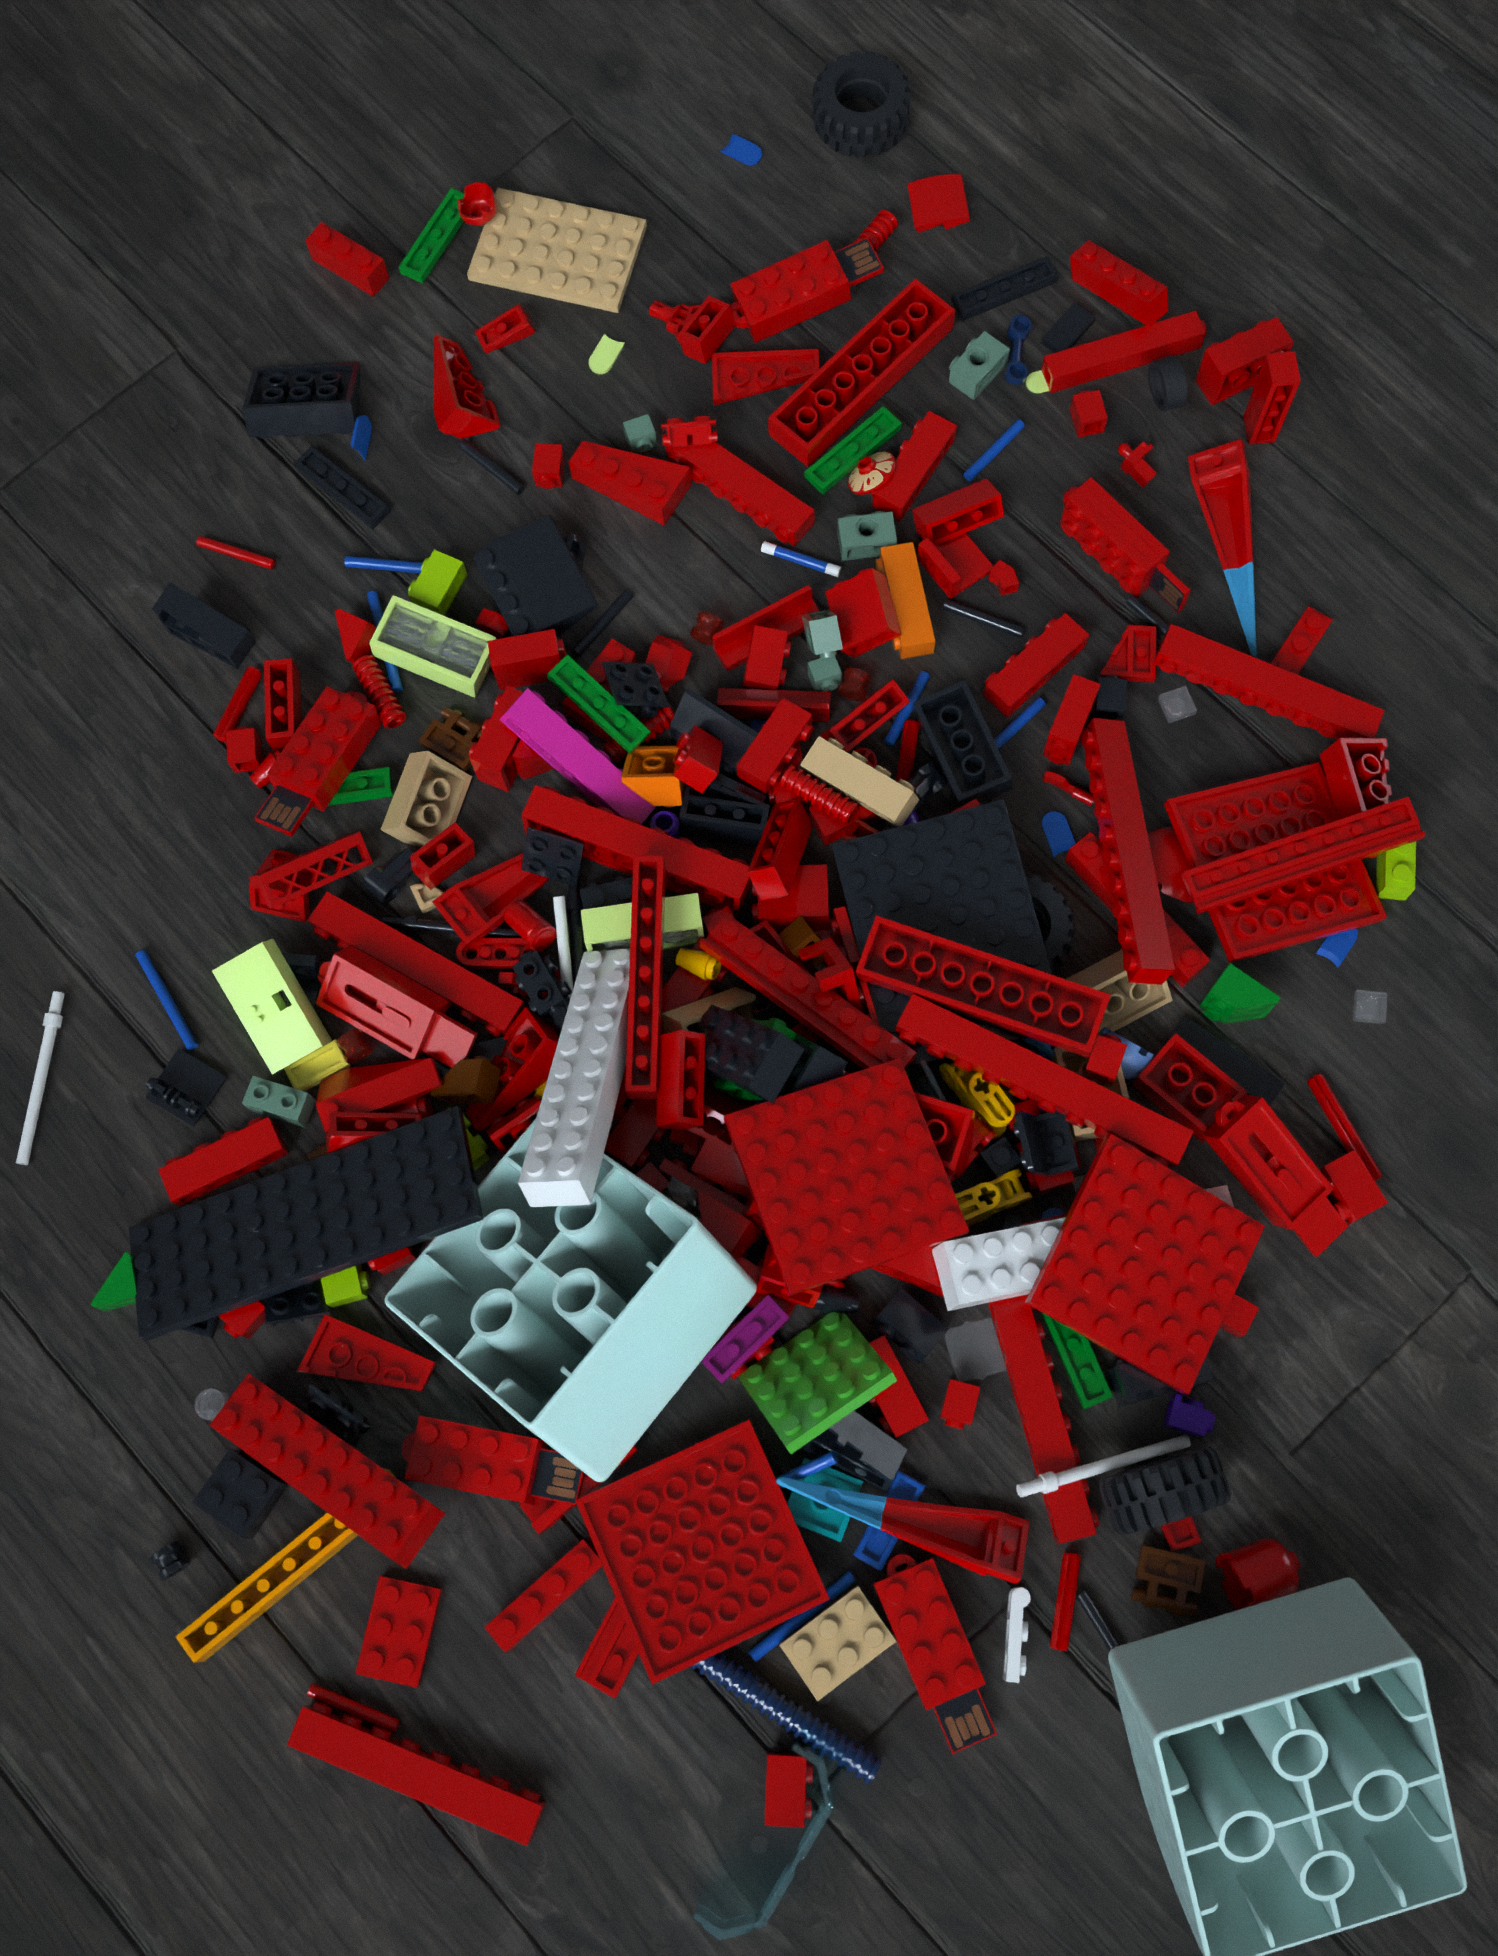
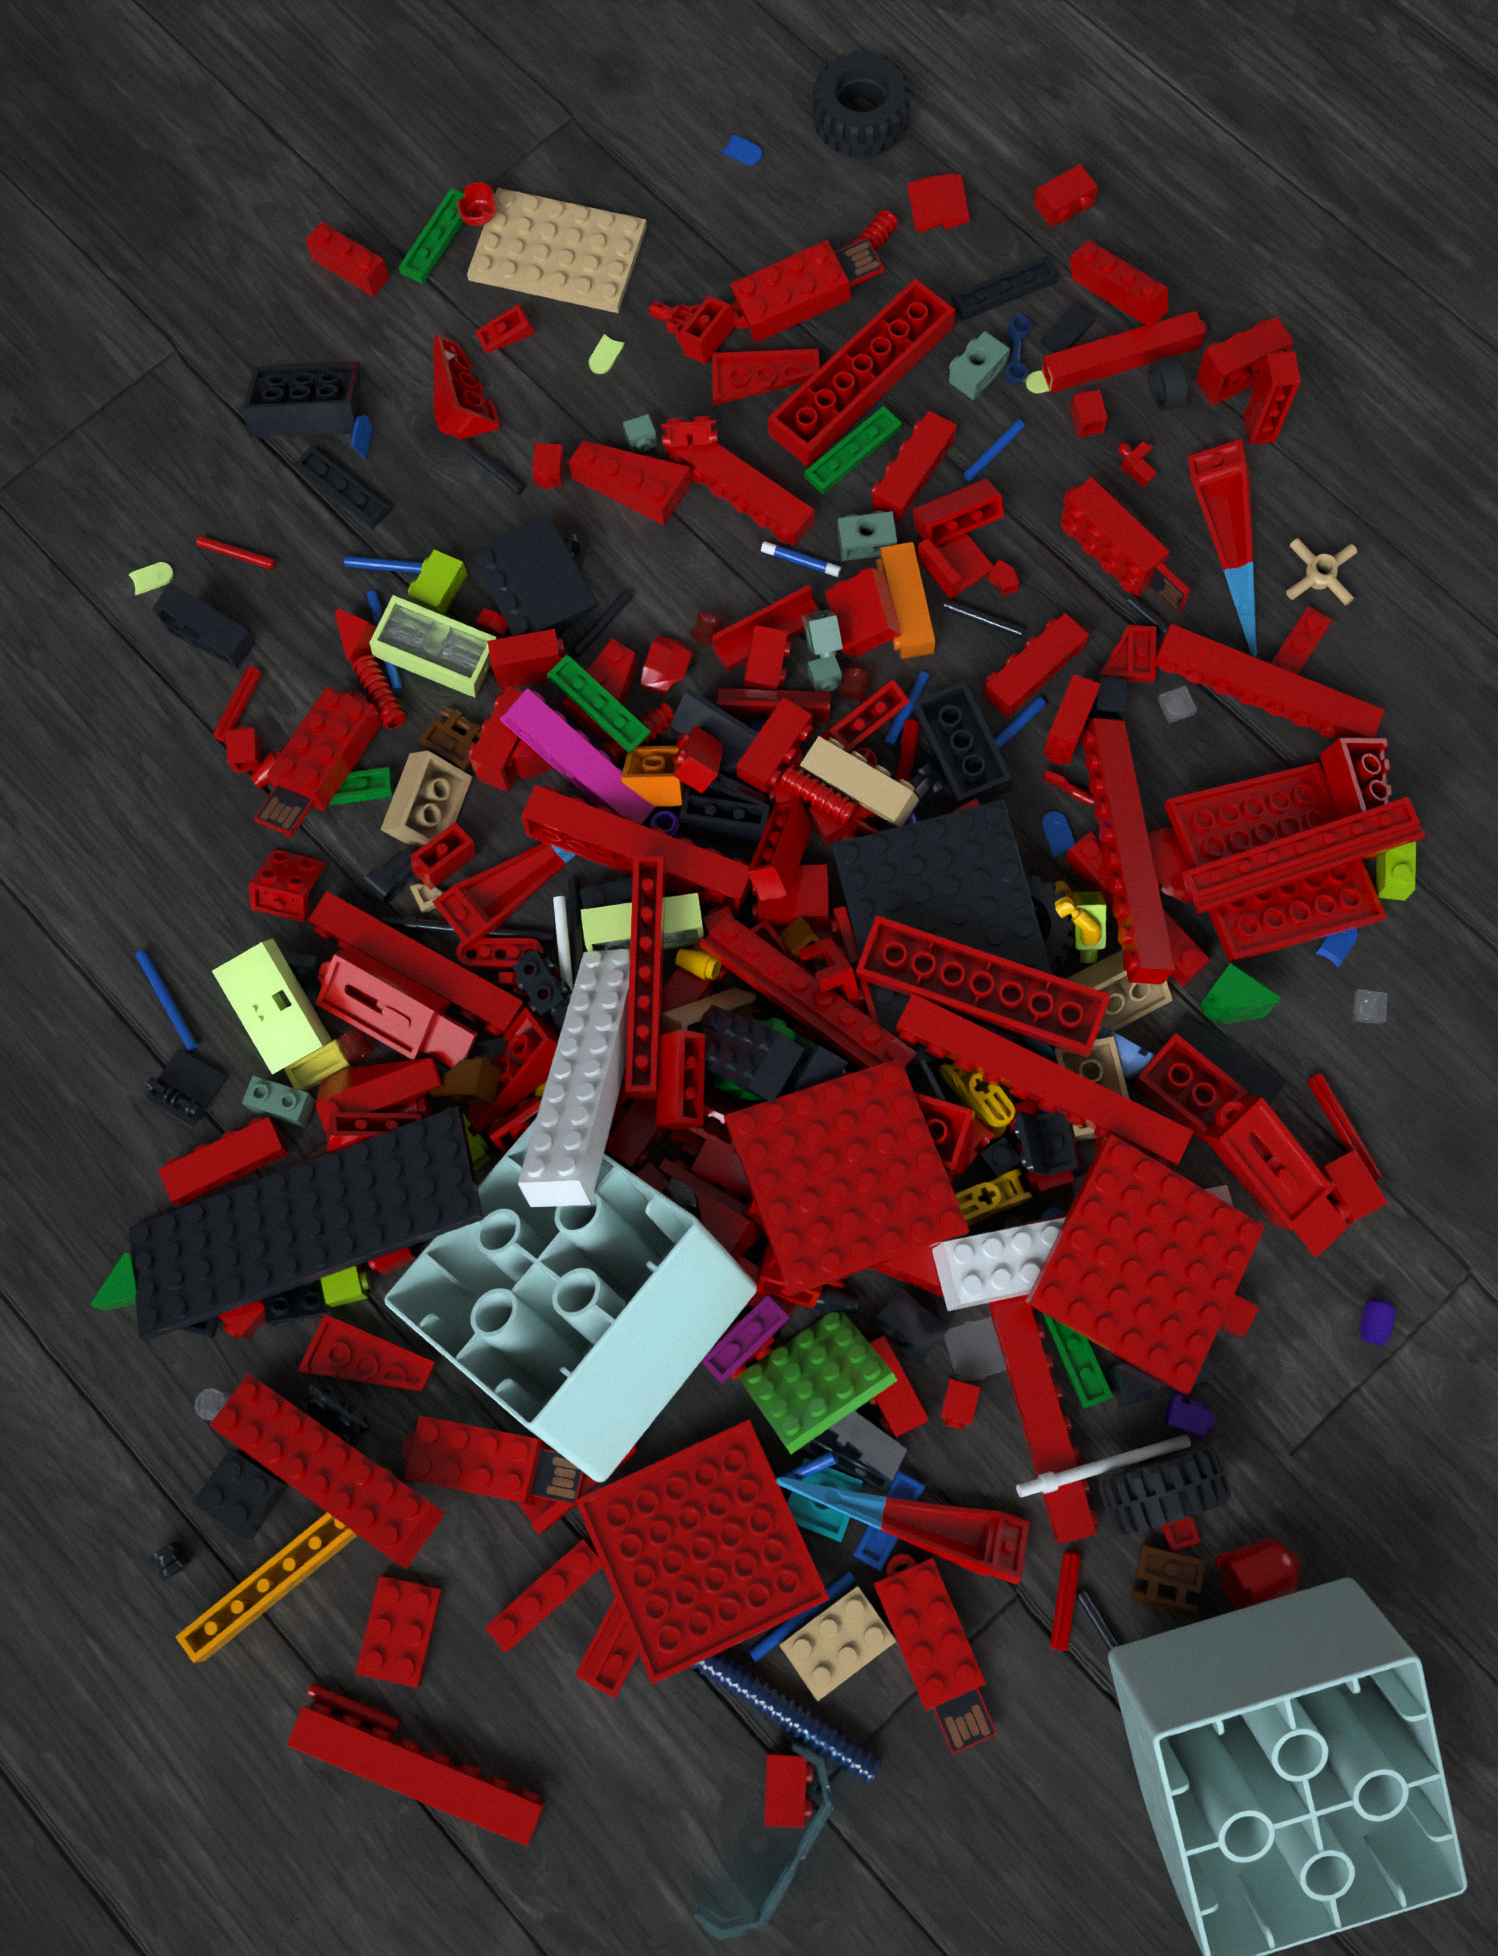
(52, 1022): white bar -> none
(151, 577): none -> yellowish green piece
(281, 701): red brick -> none
(303, 861): red fence -> none
(530, 925): red piece -> none
(552, 856): black hinge -> none
(636, 686): black hinge -> none
(872, 473): dish -> none
(1015, 1633): white plate -> none
(1065, 196): none -> red brick
(1089, 916): none -> torso
(1105, 1059): red brick -> none
(1317, 580): none -> tan bar
(1377, 1321): none -> dark purple brick

